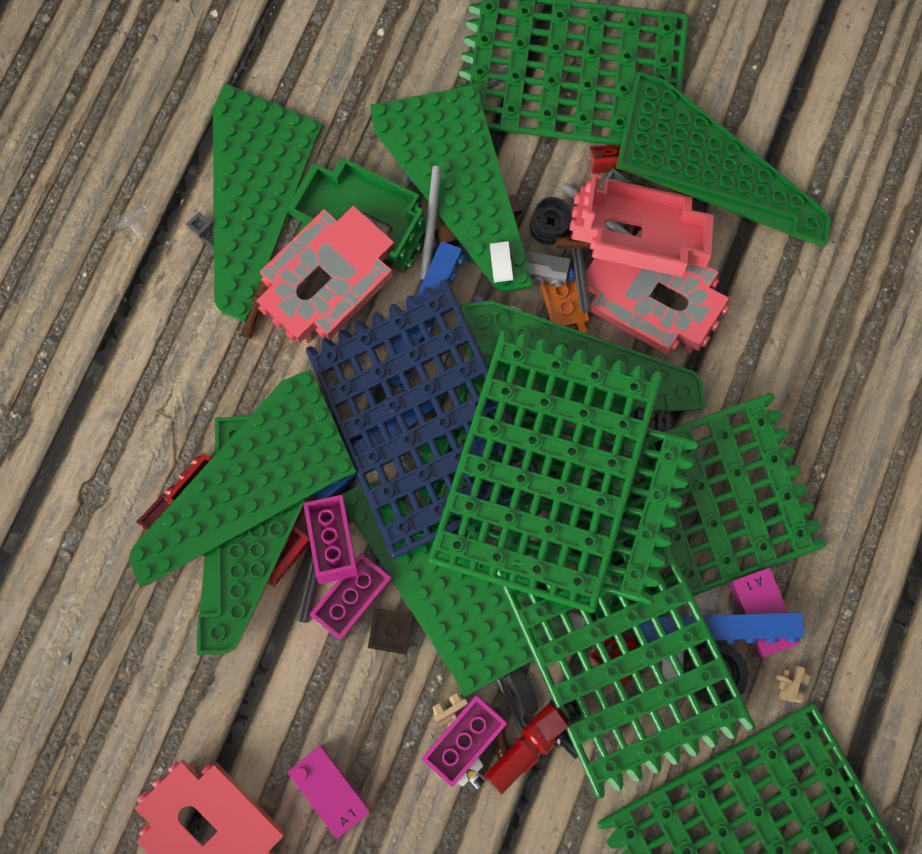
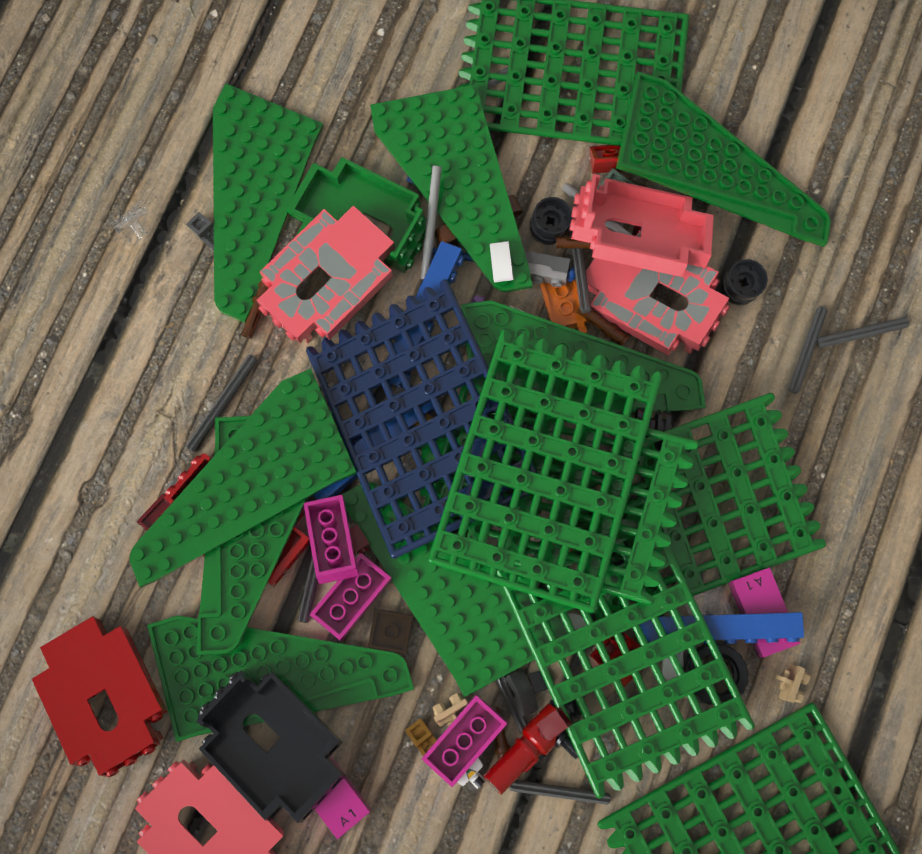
(84, 665): none -> red panel
(221, 403): none -> dark grey axle
(294, 770): none -> black panel
(315, 669): none -> green wing
(359, 540): none -> dark red brick
(421, 736): none -> pearl gold slope
(537, 682): none -> black tile
(558, 792): none -> dark grey axle
(610, 330): none -> reddish brown pin
(751, 275): none -> black wheel
(807, 350): none -> dark grey axle
(862, 332): none -> dark grey axle

